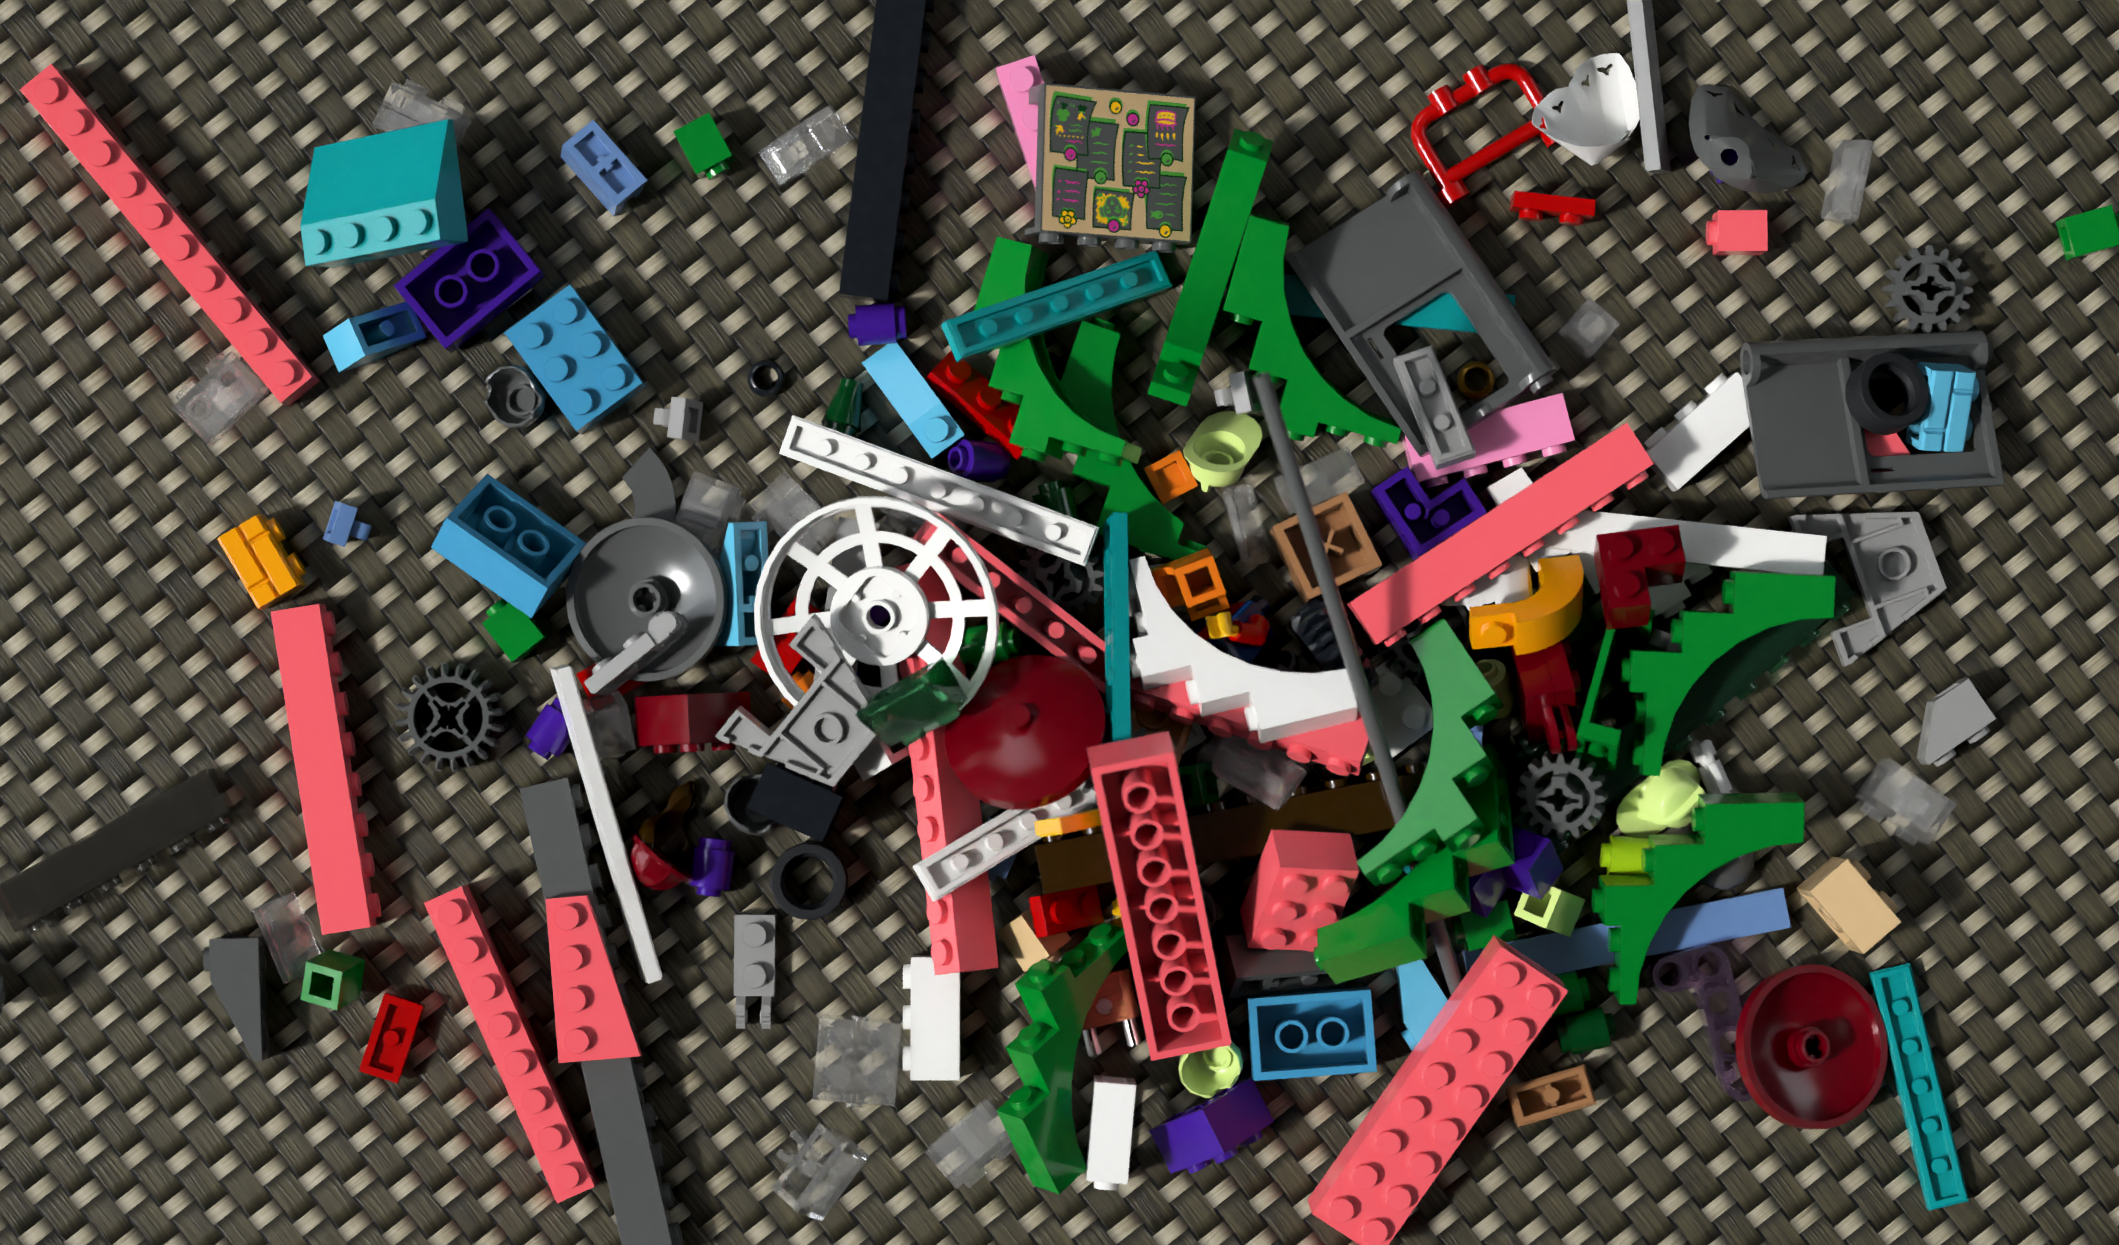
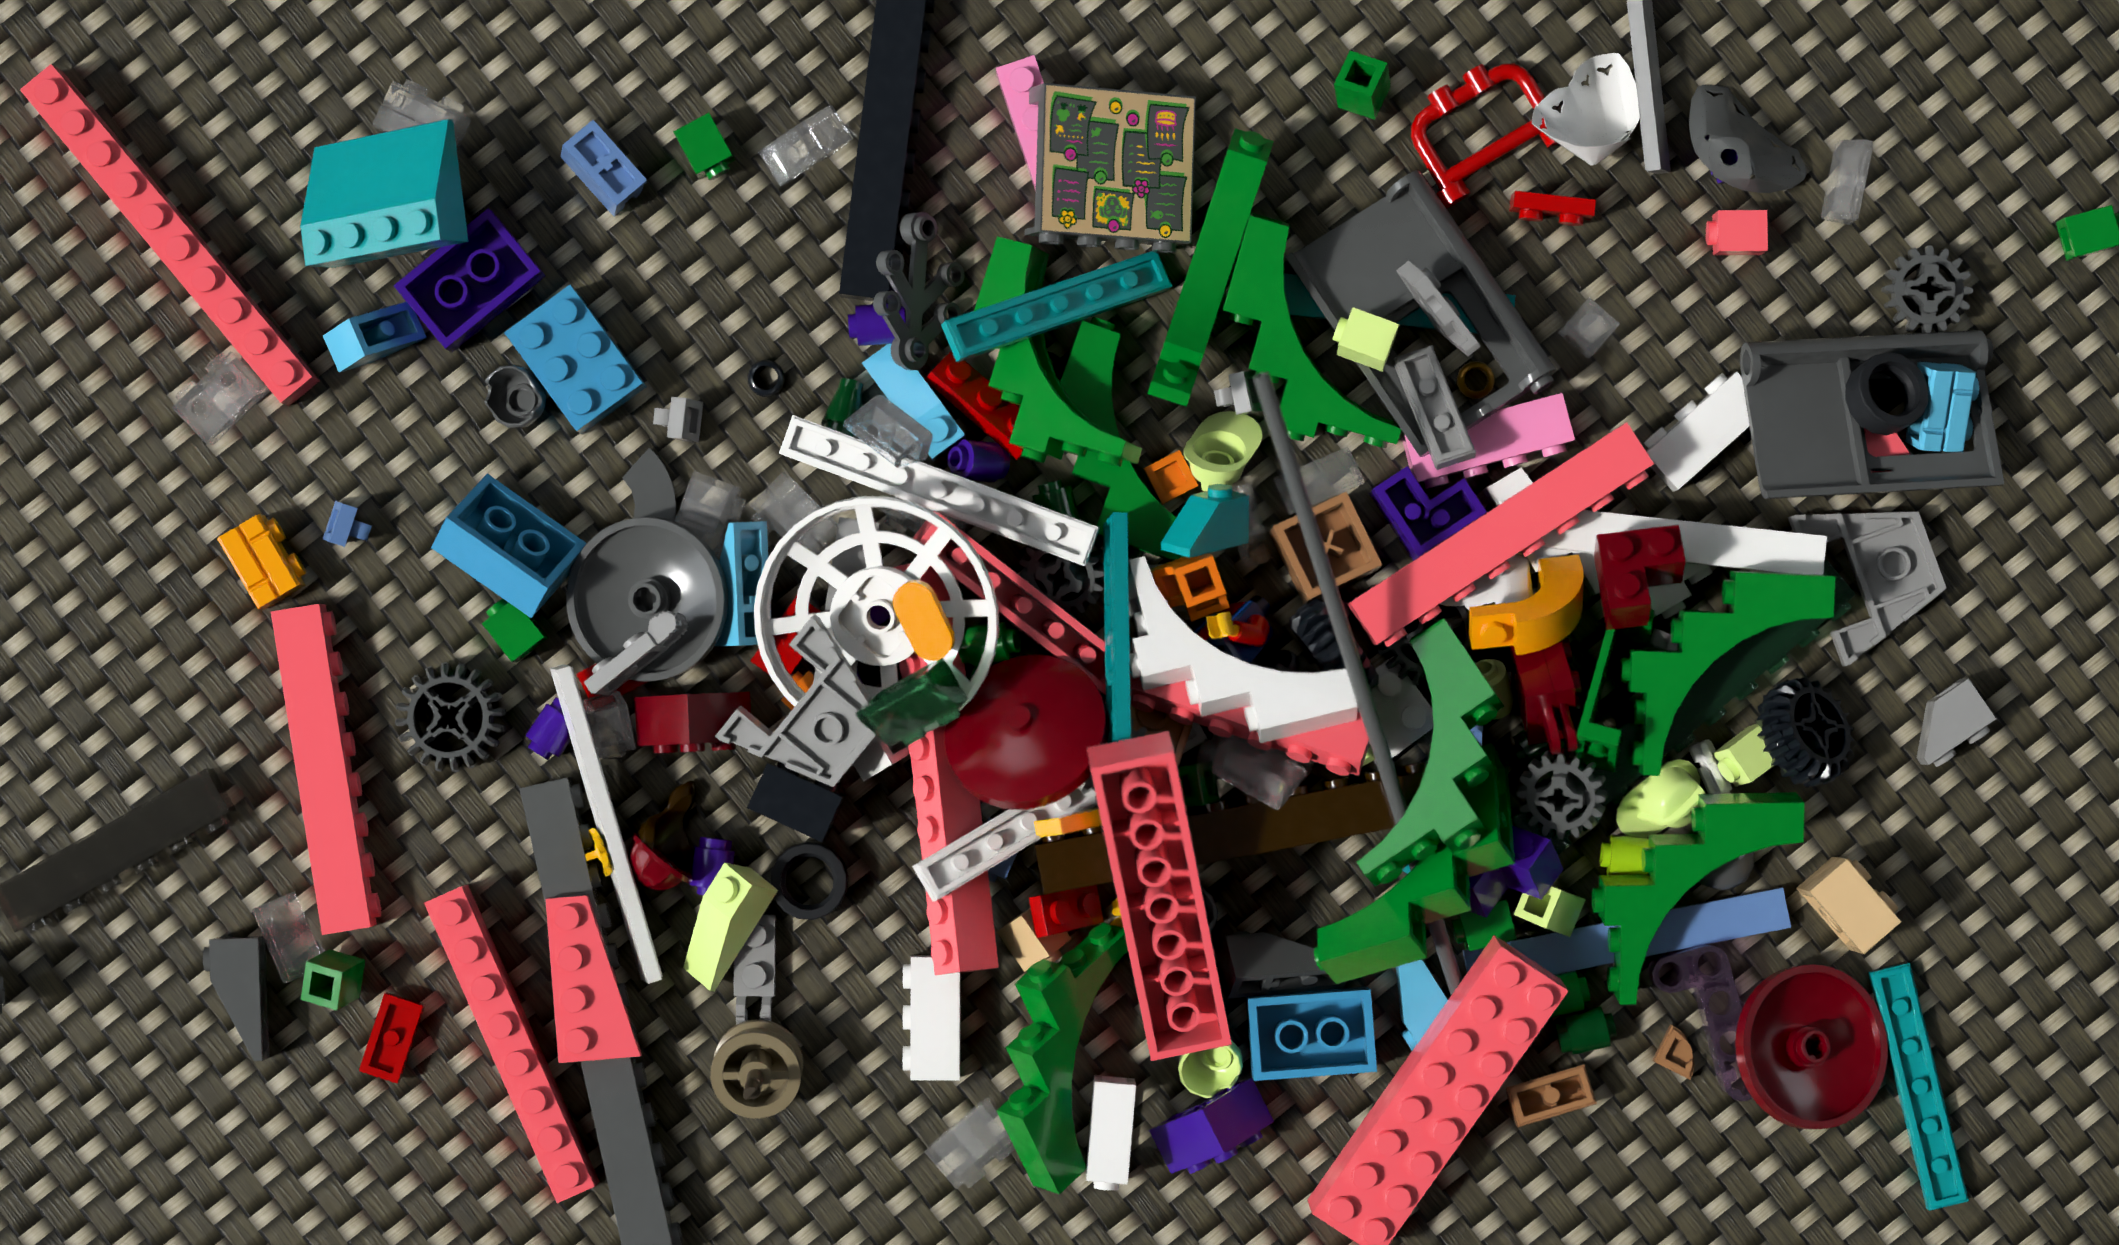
(599, 852): none -> yellow plant
(726, 921): none -> yellowish green slope
(736, 802): dark grey hair -> none
(757, 1069): none -> dark tan wheel
(818, 1170): clear brick -> none
(857, 1060): clear brick -> none
(890, 432): none -> clear slope
(911, 339): none -> dark grey plant
(923, 620): none -> light orange tile
(1112, 1004): nougat piece -> none
(1209, 523): none -> teal slope
(1298, 889): coral brick -> none
(1362, 85): none -> green brick
(1365, 338): none -> yellowish green brick
(1438, 309): none -> light grey wing
(1676, 1053): none -> medium nougat tile
(1743, 757): none -> yellowish green brick
(1805, 732): none -> black gear
(1904, 801): clear brick -> none

